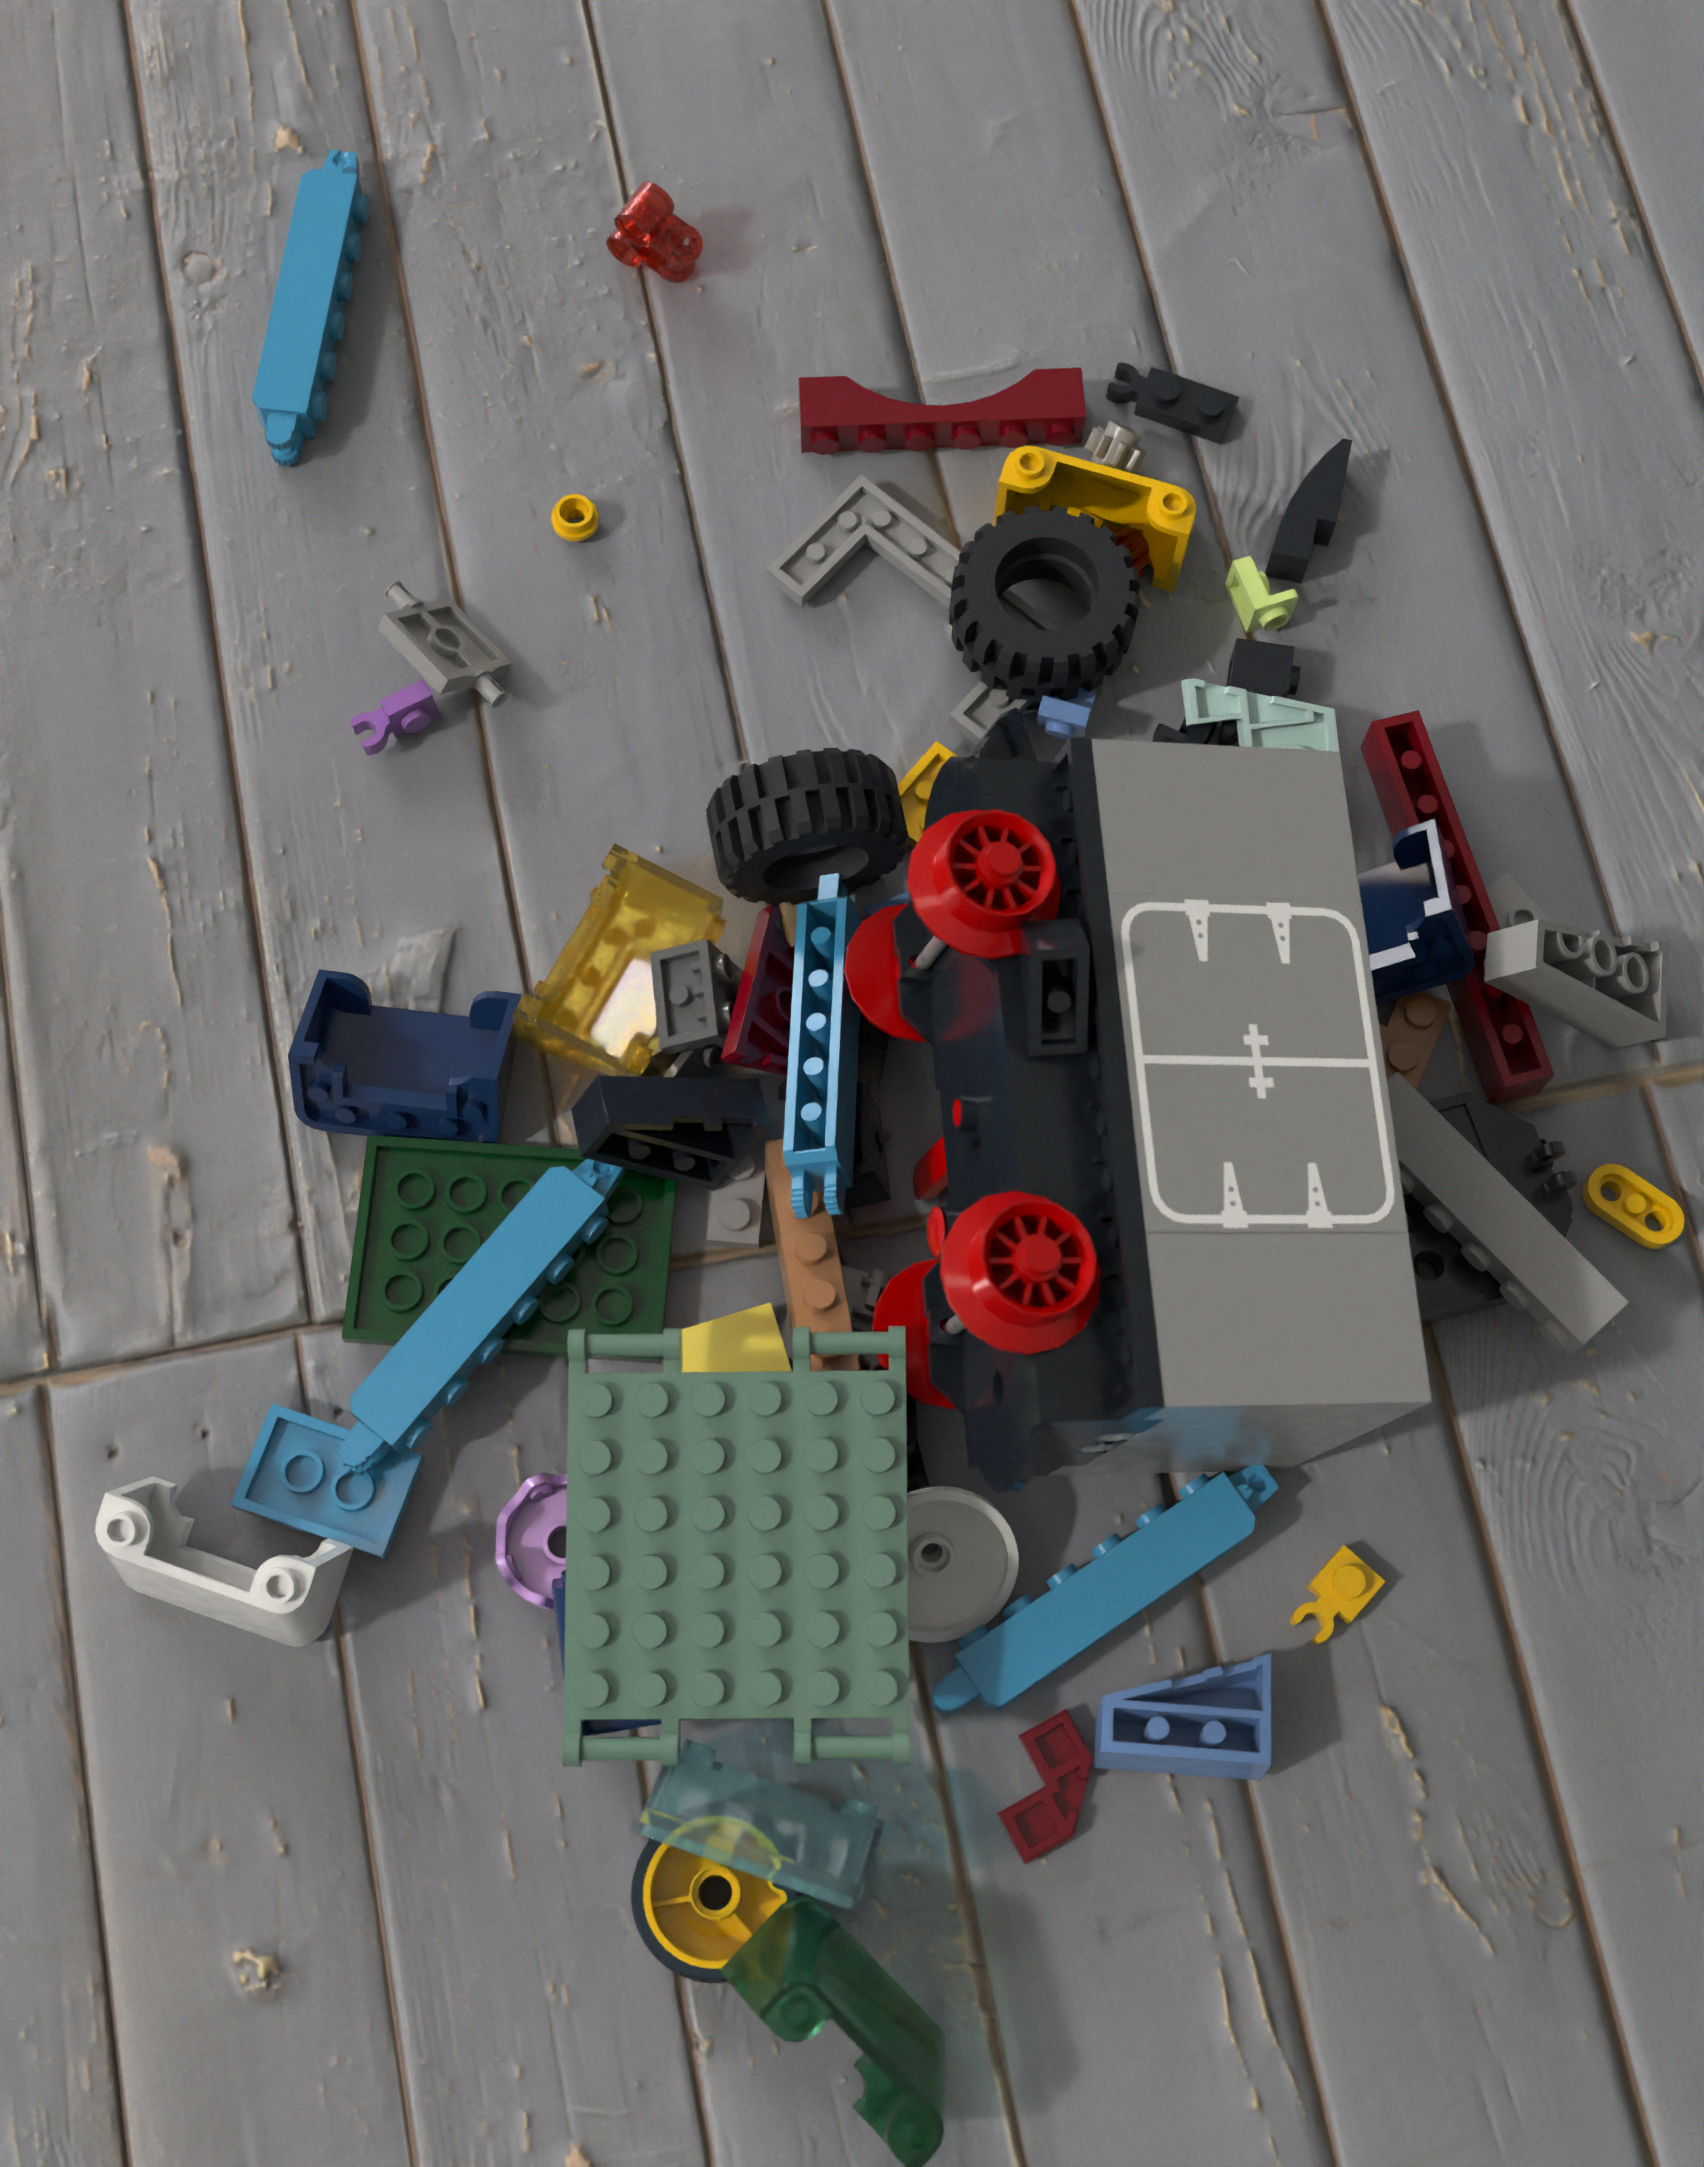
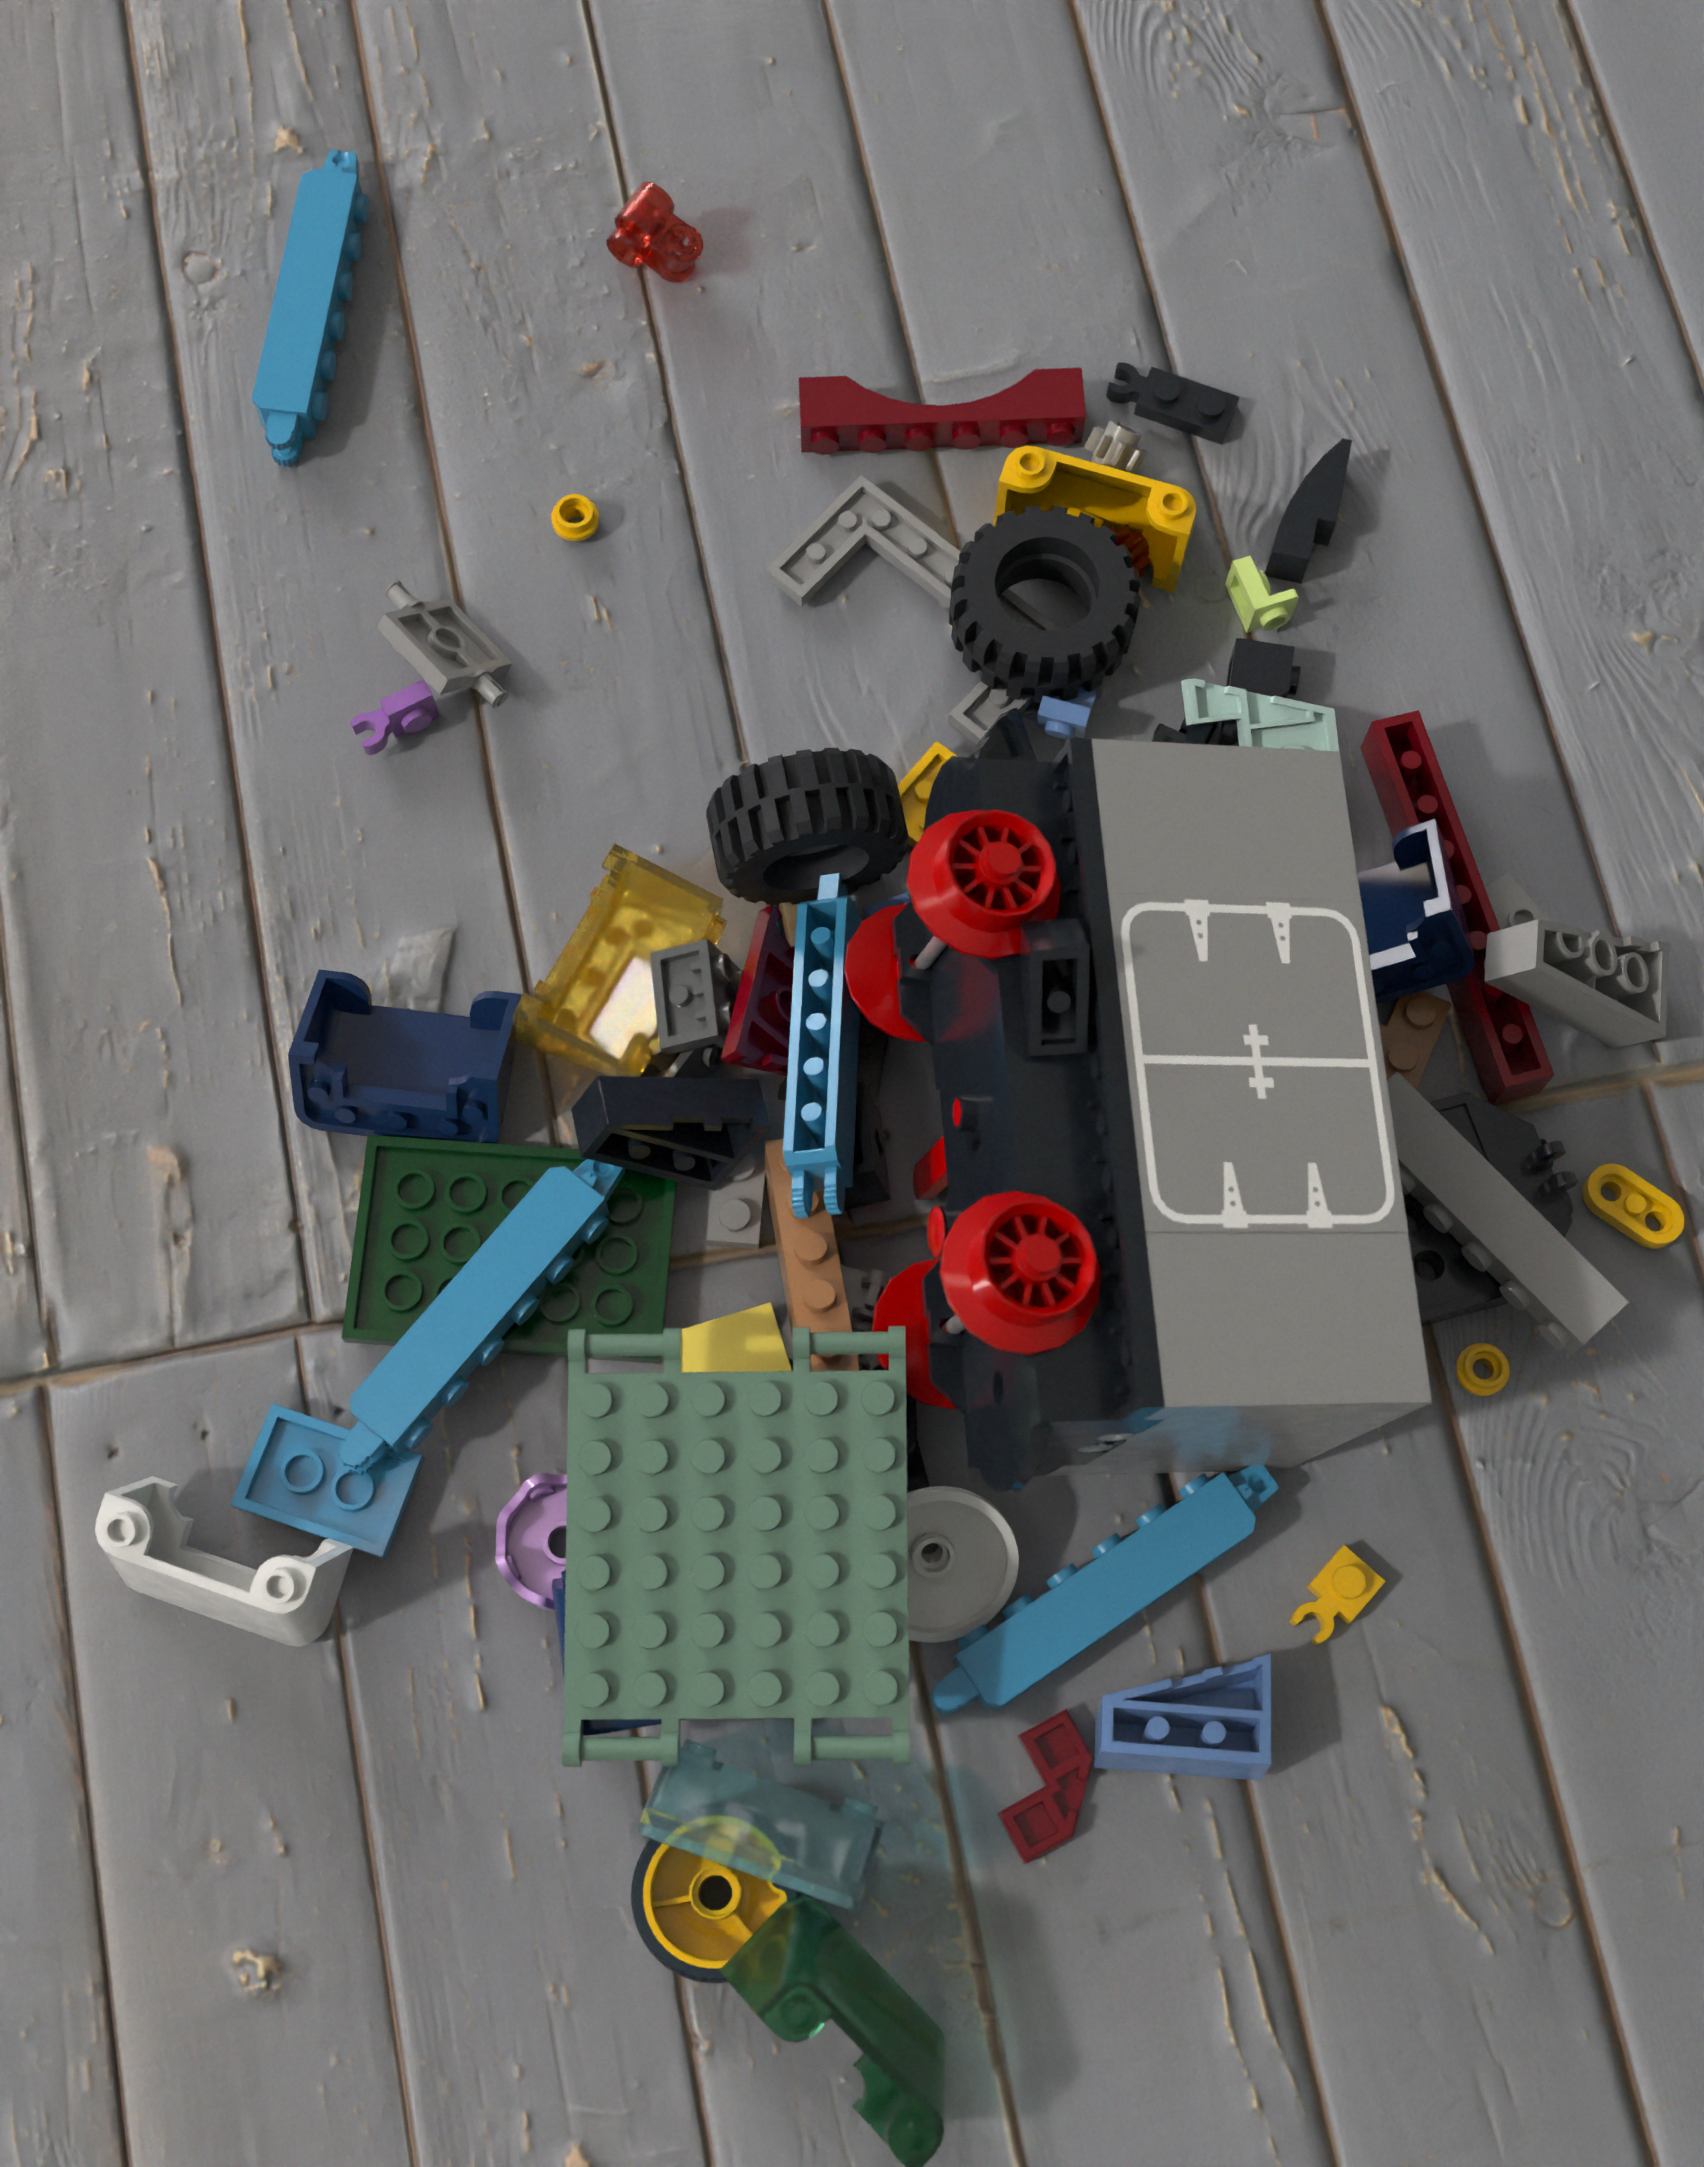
(1493, 1359): none -> yellow plate

